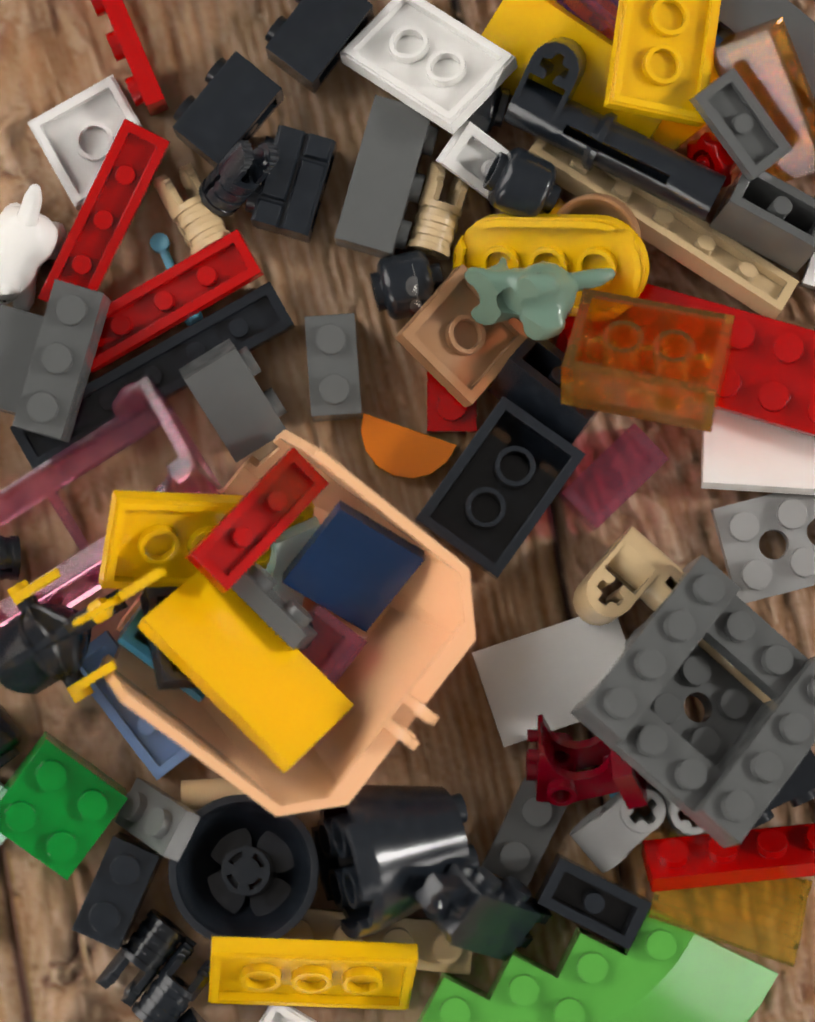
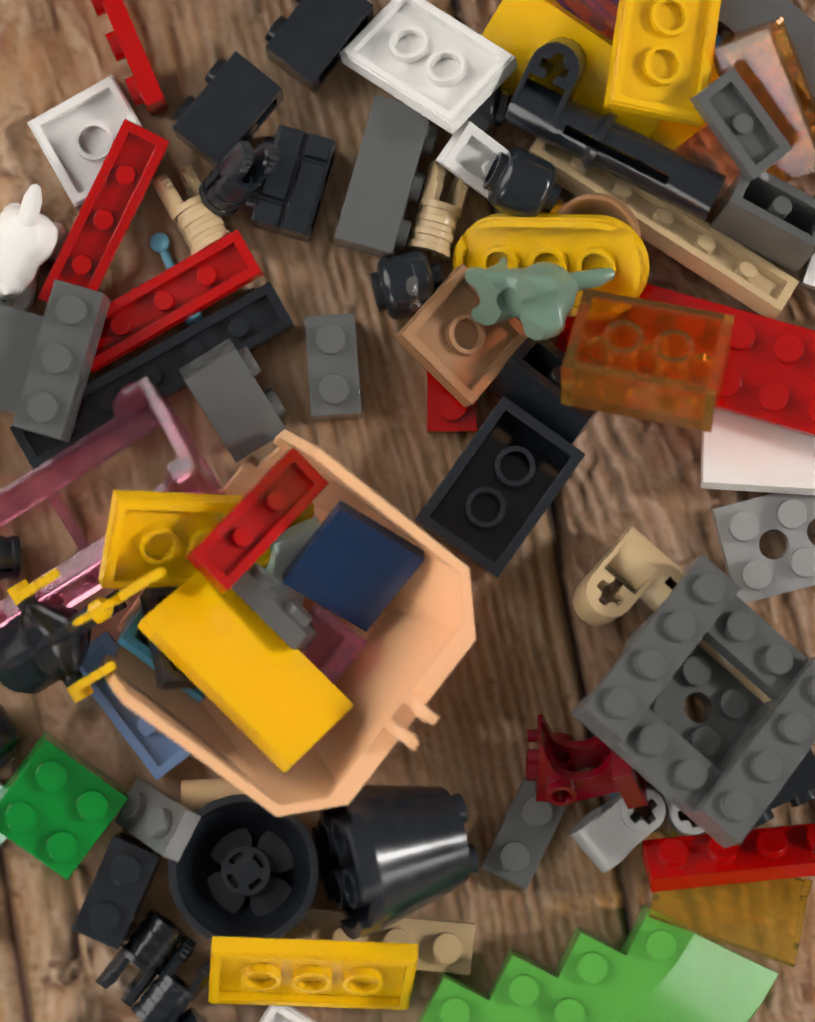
(403, 450): orange tile -> none
(481, 910): black hinge -> none
(546, 674): white tile -> none
(593, 901): black brick -> none
(613, 477): clear pink panel -> none
(712, 154): red piece -> none

